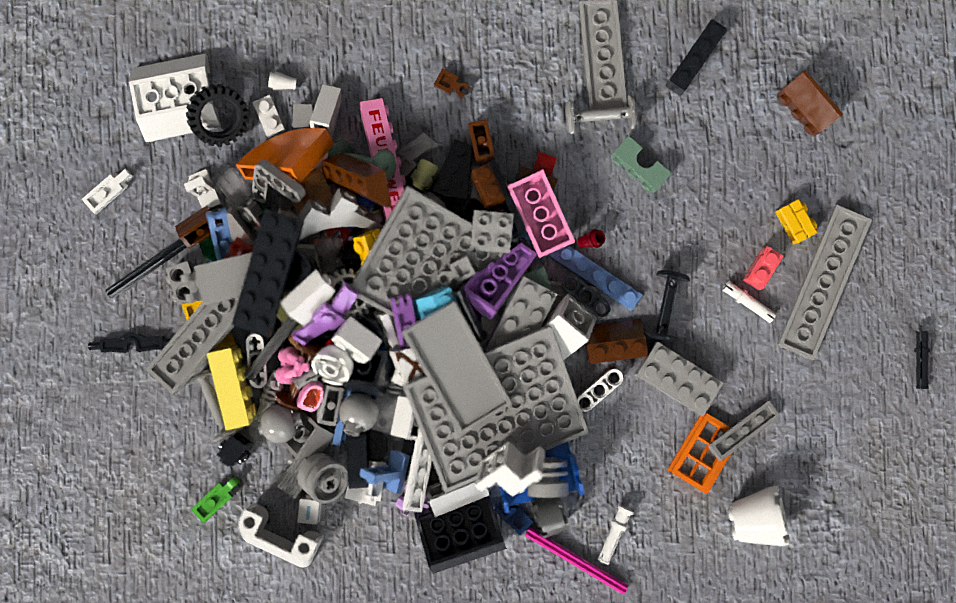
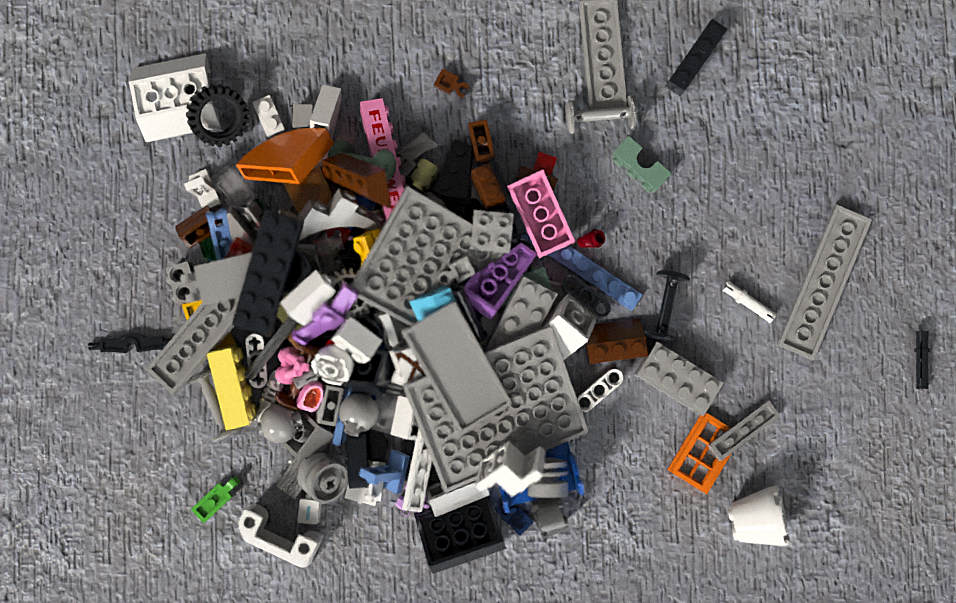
(107, 191): white hinge -> none
(145, 268): black axle -> none
(235, 450): black brick -> none
(268, 176): light grey beam -> none
(281, 81): white cone -> none
(403, 317): medium lavender hinge -> none
(577, 560): dark pink axle -> none
(618, 526): white pin -> none
(762, 268): coral brick -> none
(796, 221): yellow brick -> none
(809, 104): reddish brown slope -> none

